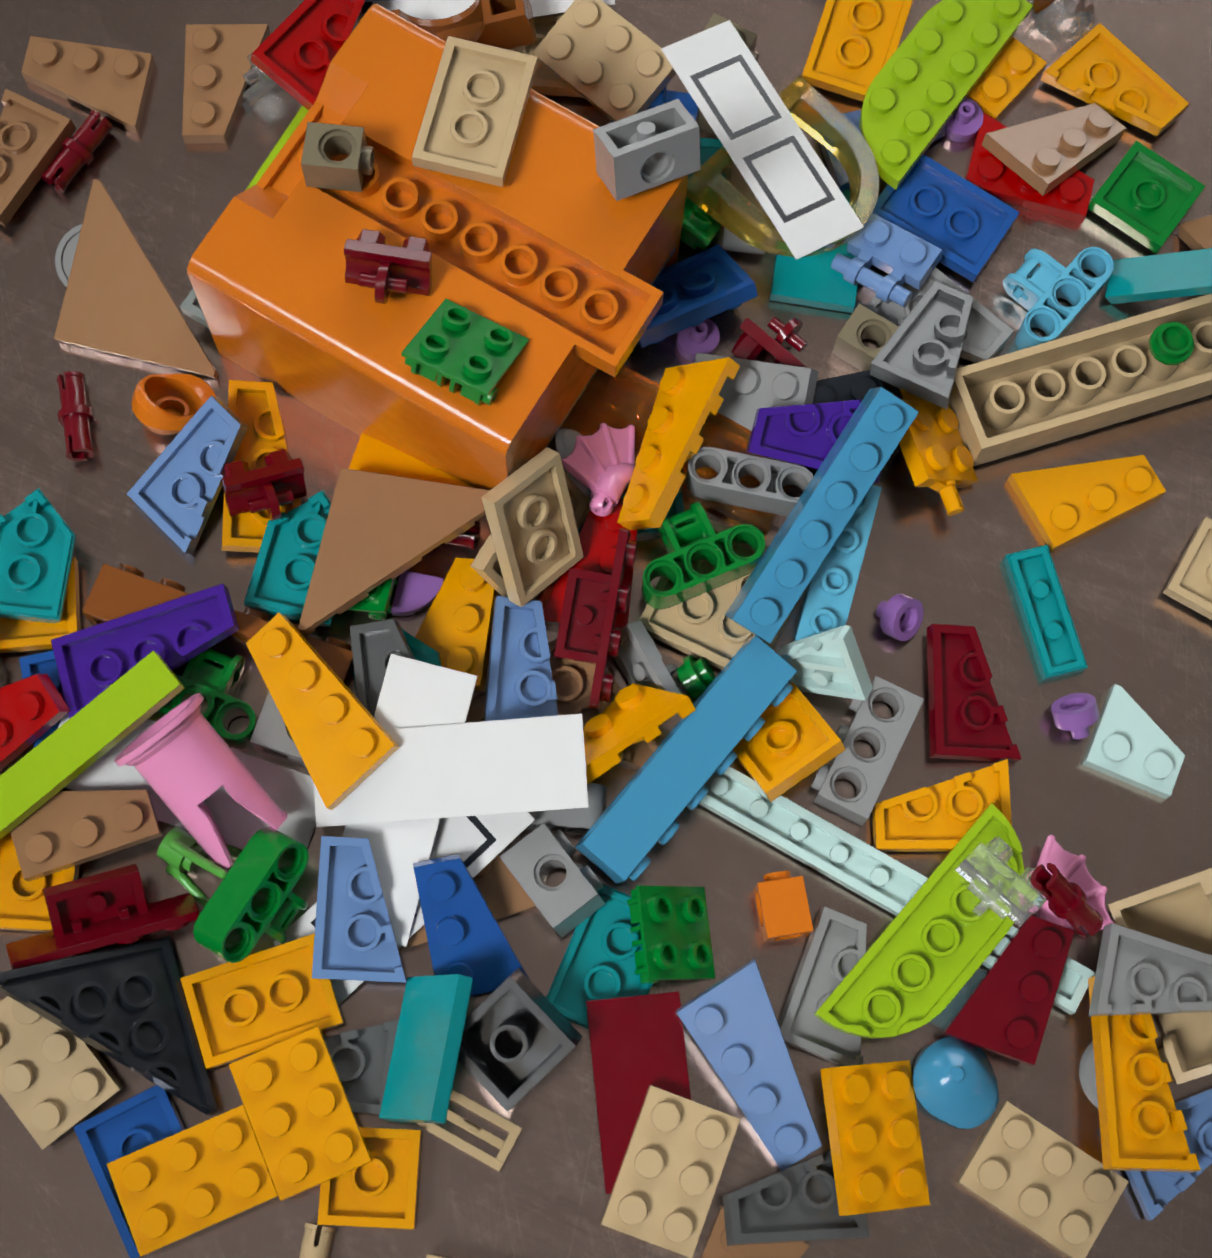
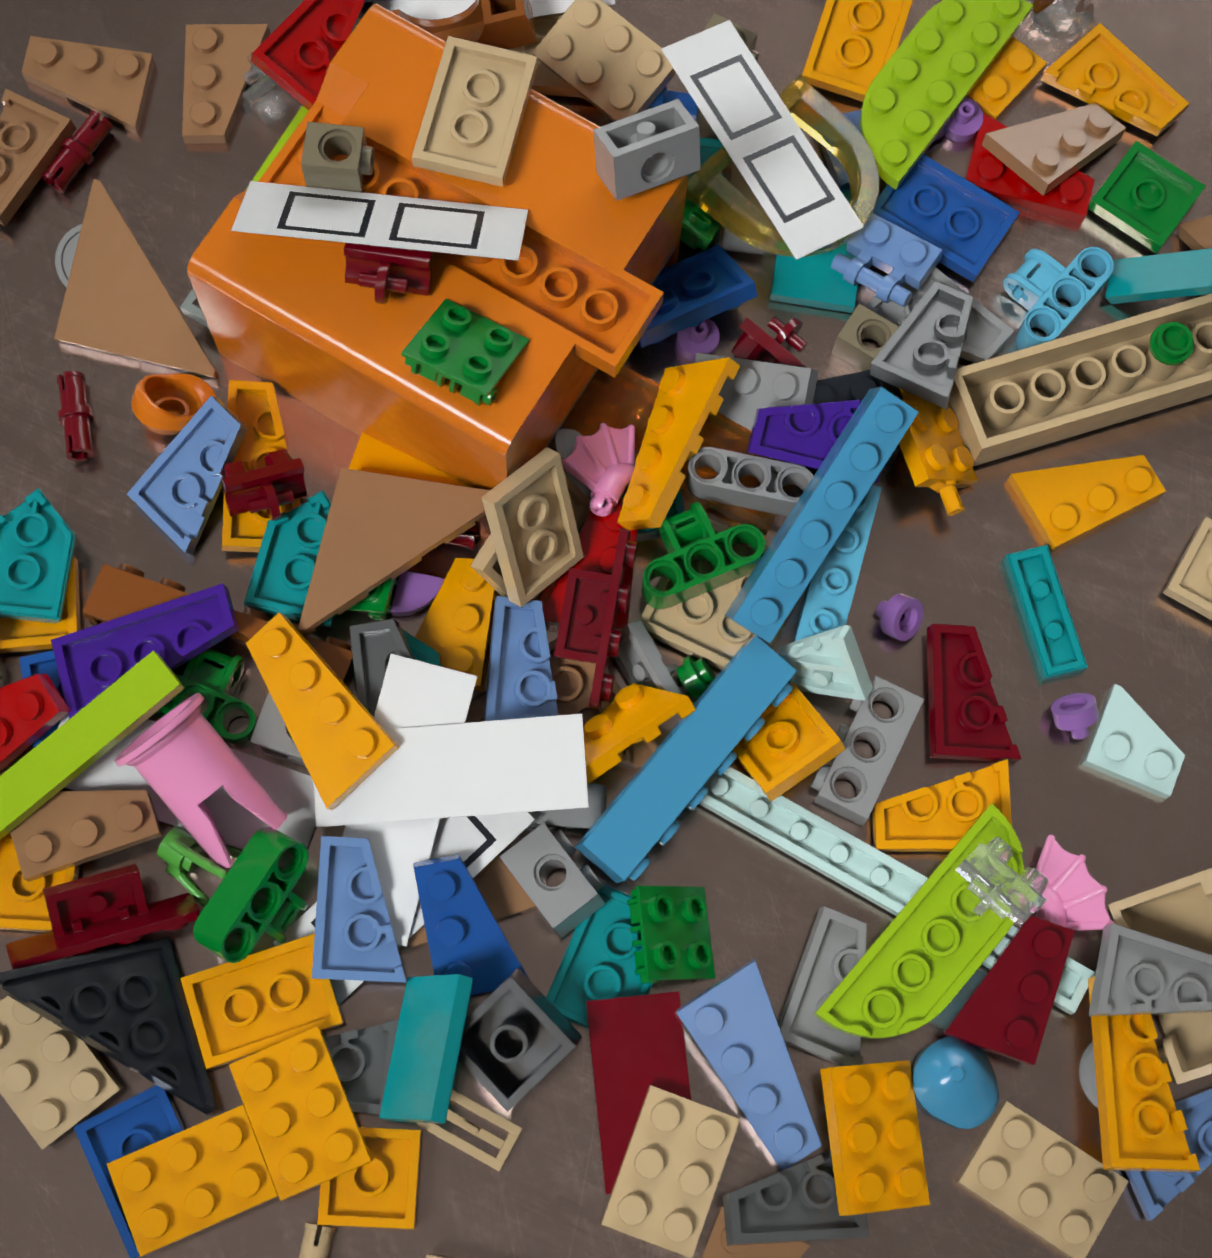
(381, 220): none -> white sticker
(782, 907): orange brick -> none
(1066, 900): dark red pin -> none

